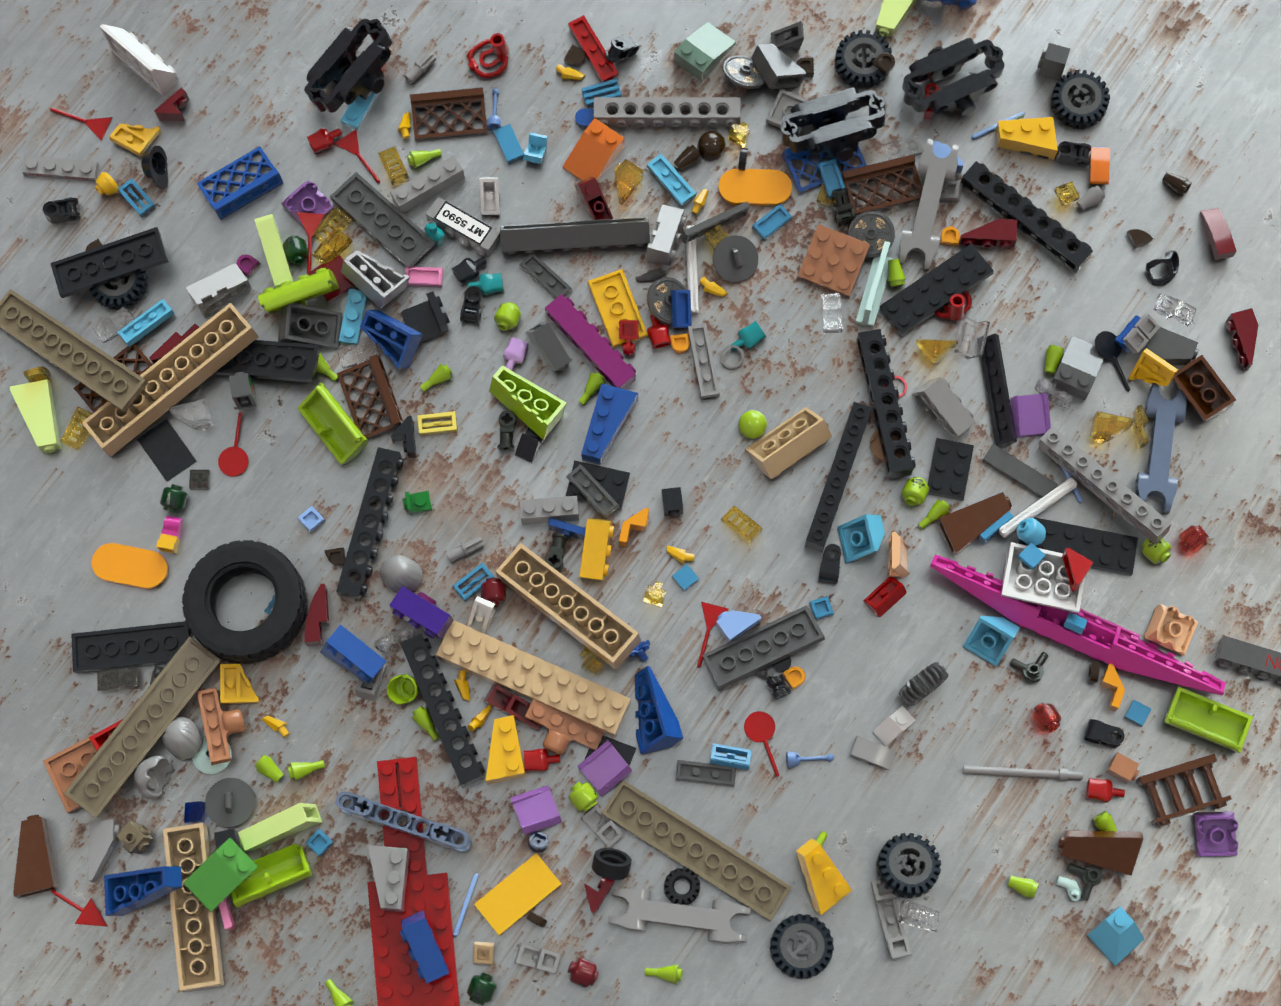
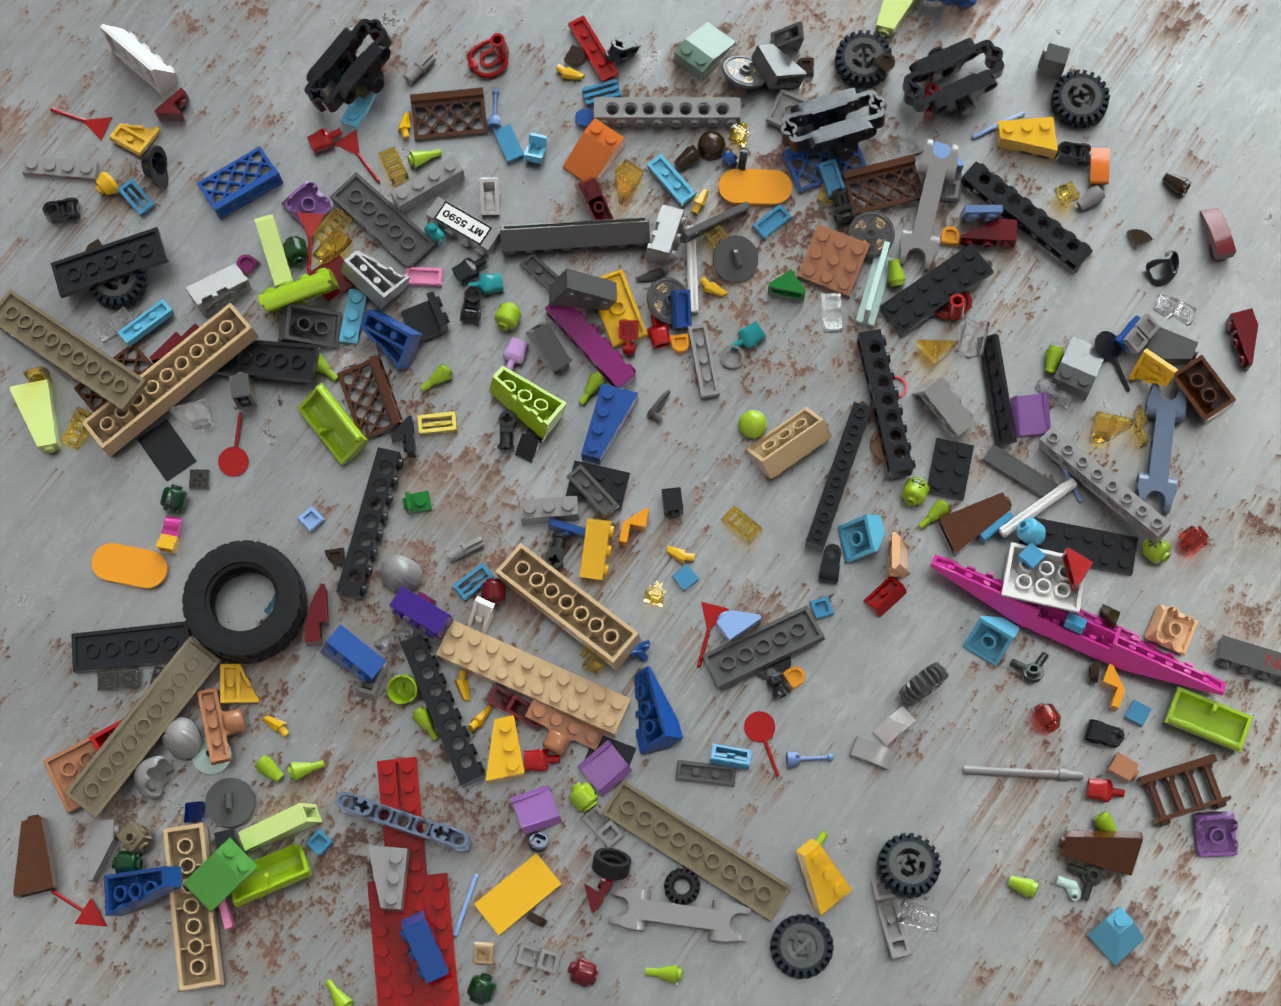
(127, 861): none -> dark green head
(582, 291): none -> dark grey wedge
(658, 405): none -> dark grey bar
(729, 158): none -> blue plate
(787, 286): none -> green slope
(988, 213): none -> medium blue plate
(1110, 614): none -> dark brown tile

